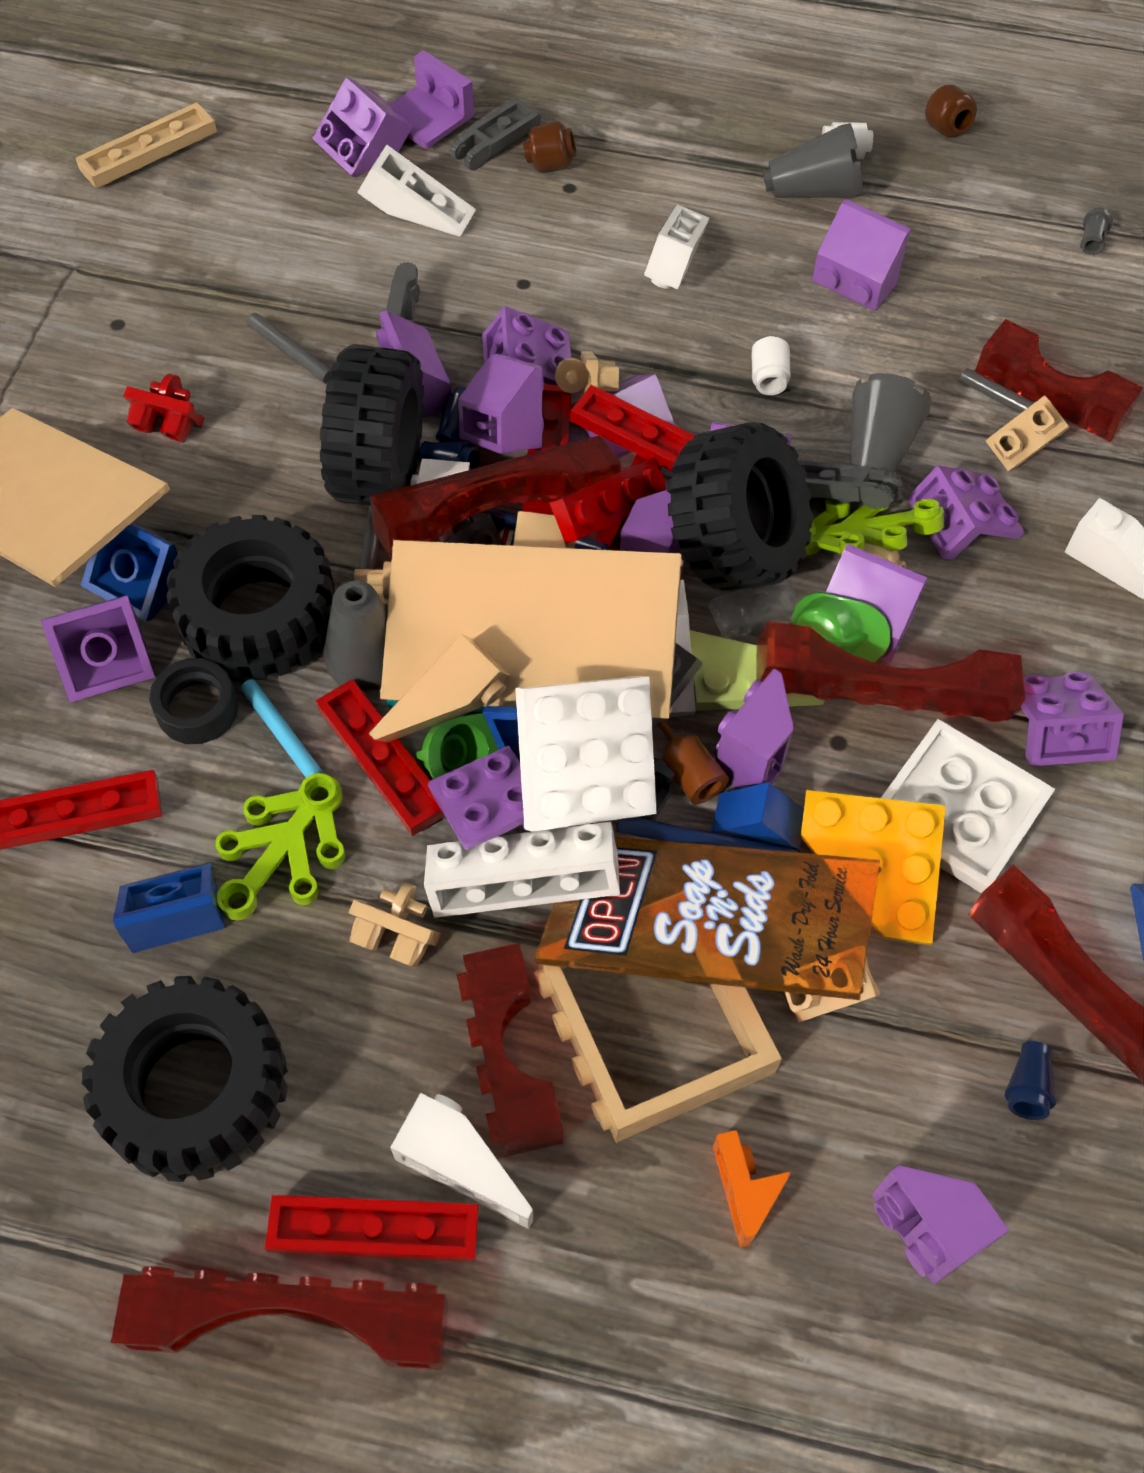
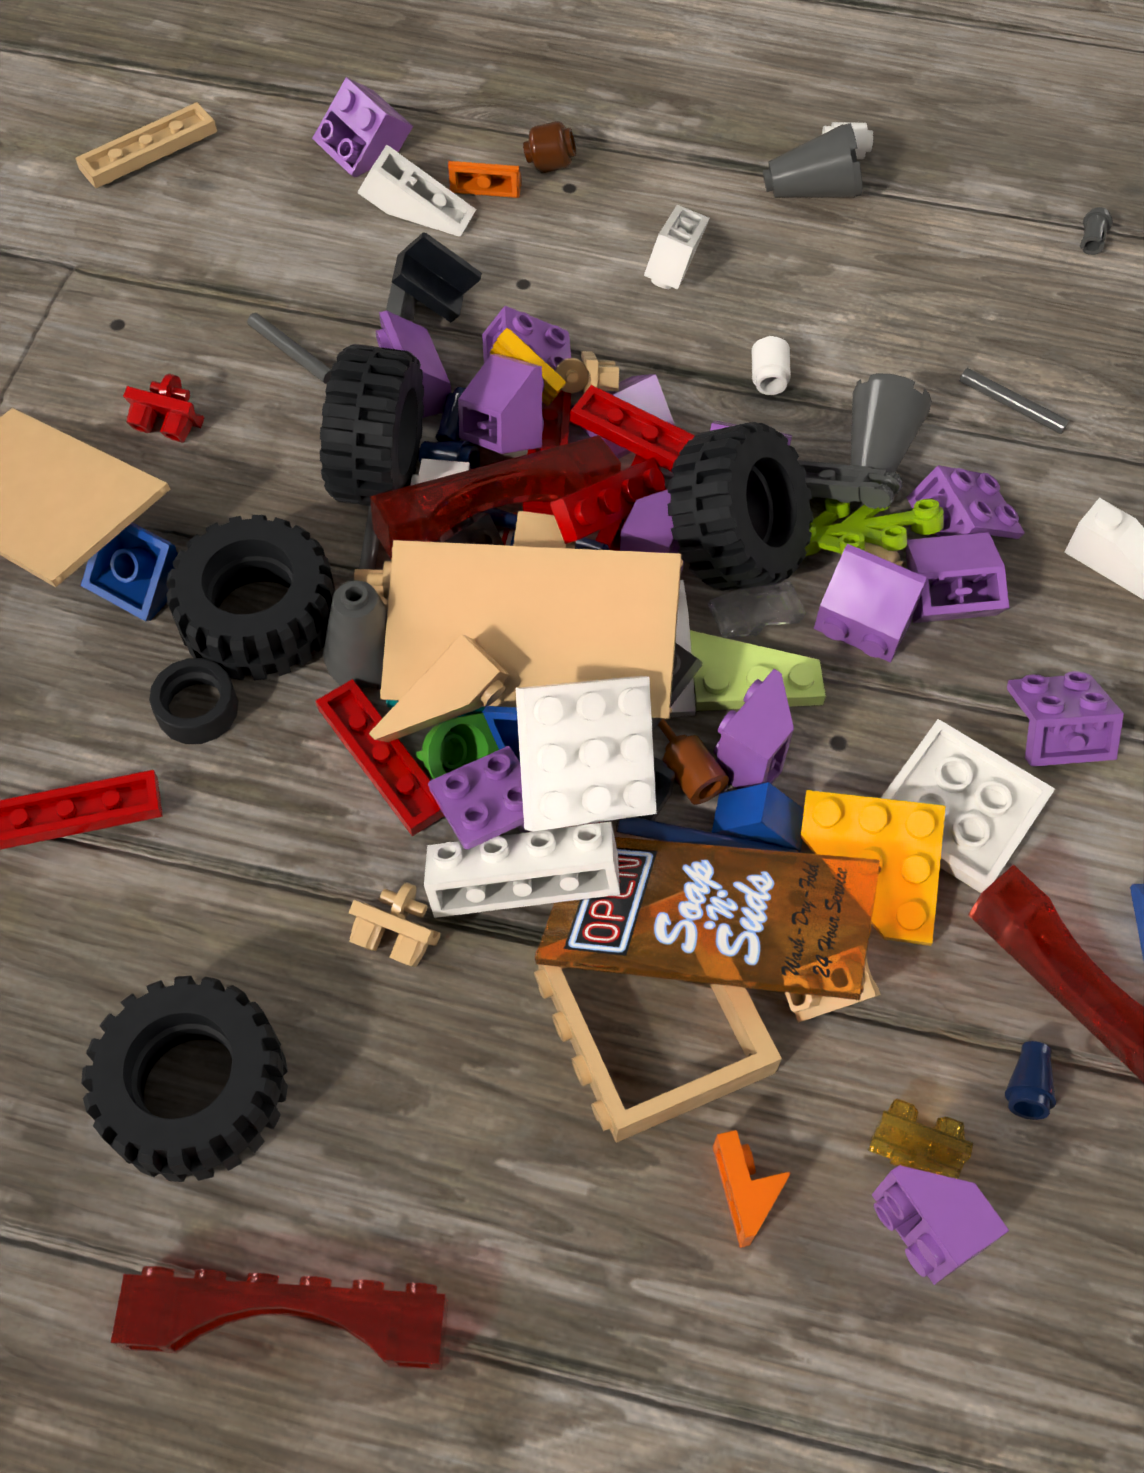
(98, 648): medium lavender slope -> none
(168, 908): blue slope -> none
(280, 728): medium azure bar -> none
(282, 840): lime plant -> none
(372, 1228): red plate -> none
(434, 276): none -> black panel
(438, 101): medium lavender bracket -> none
(449, 1150): white slope -> none
(484, 179): none -> orange slope
(494, 133): dark grey hinge -> none
(512, 346): none -> yellow tile
(524, 1106): clear red arch -> none
(845, 623): bright green piece -> none
(861, 255): medium lavender slope -> none
(920, 1147): none -> clear yellow hips
(951, 111): reddish brown head -> none
(962, 577): none -> medium lavender slope
(977, 686): clear red arch -> none
(1027, 434): tan hips -> none
(1092, 402): clear red arch -> none

